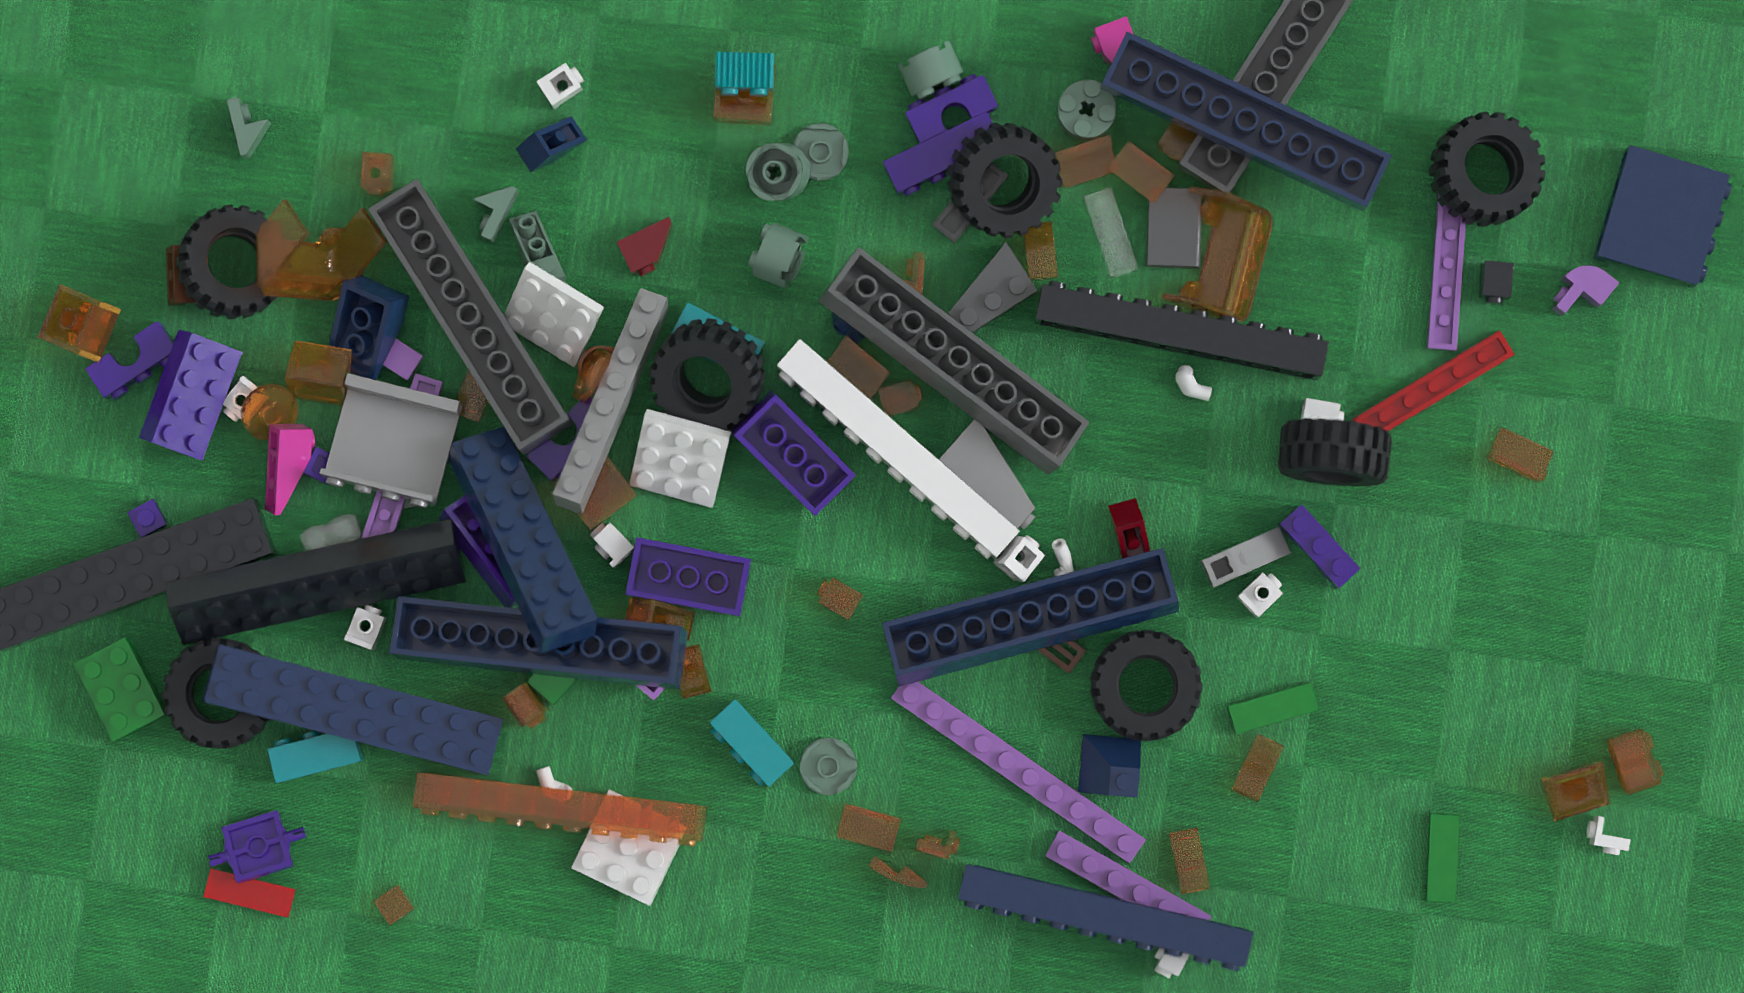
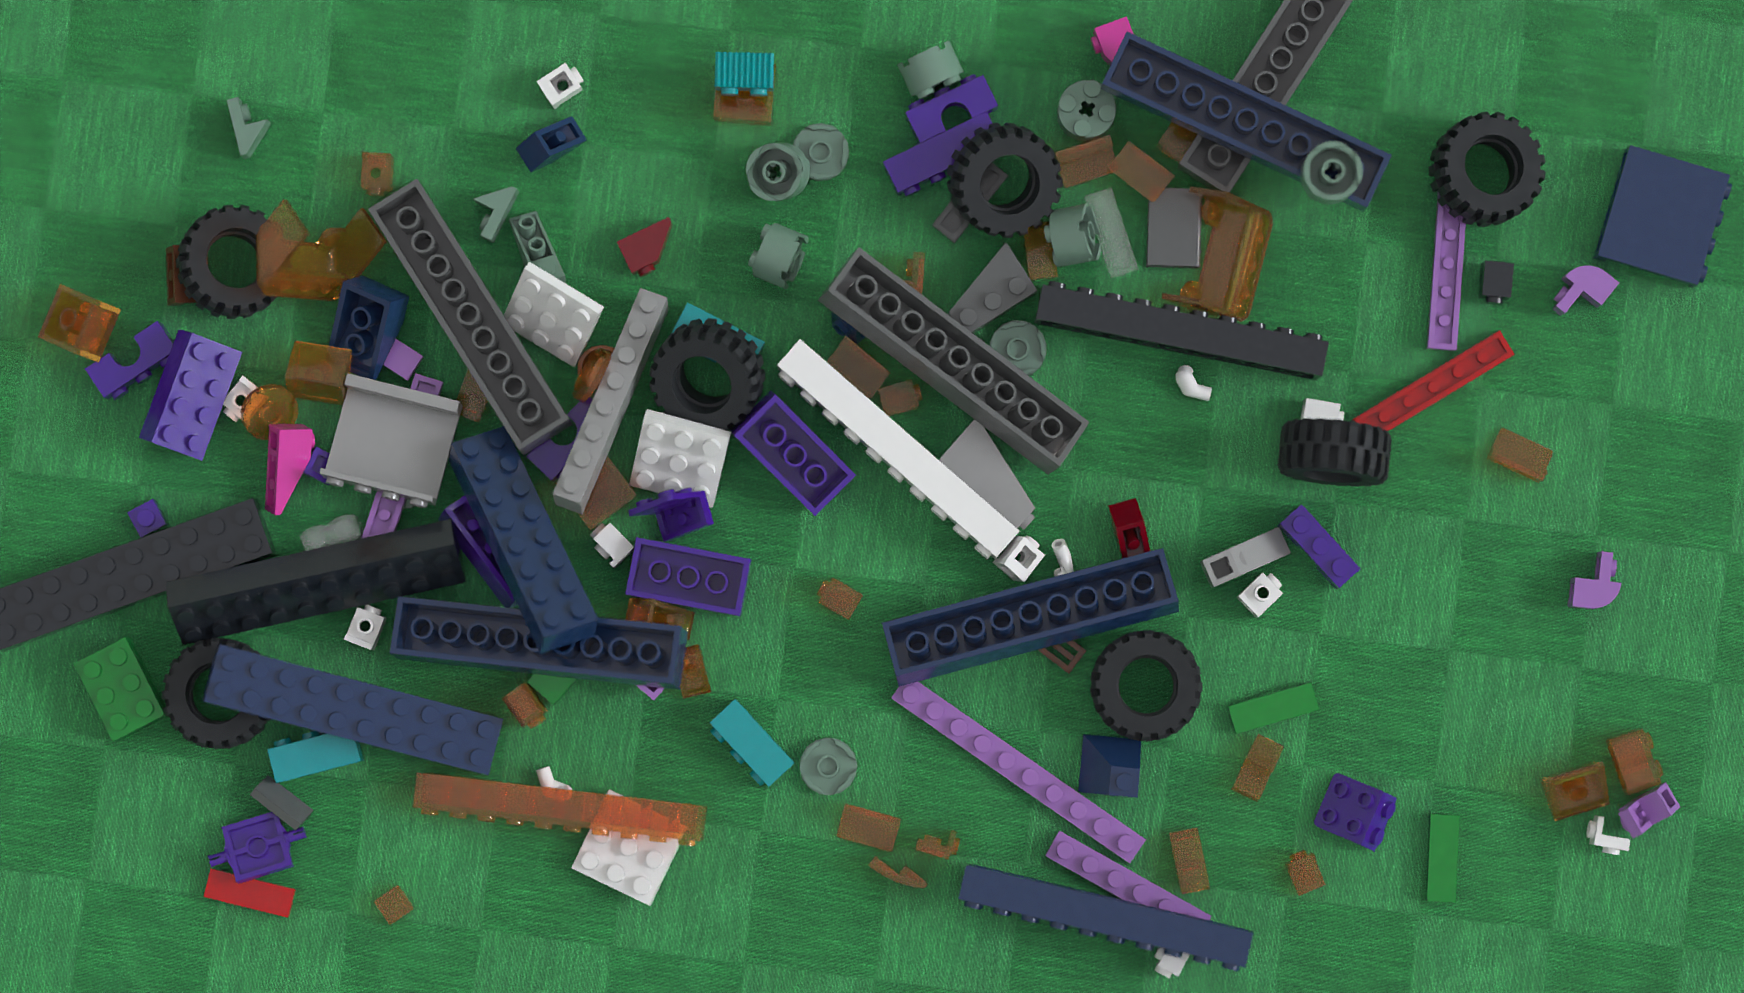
(281, 802): none -> dark grey tile
(677, 512): none -> dark purple bracket
(1020, 344): none -> sand green tile
(1073, 235): none -> sand green brick
(1304, 872): none -> clear orange bracket
(1342, 160): none -> sand green brick
(1355, 811): none -> dark purple bracket
(1598, 591): none -> medium lavender brick
(1648, 809): none -> medium lavender brick

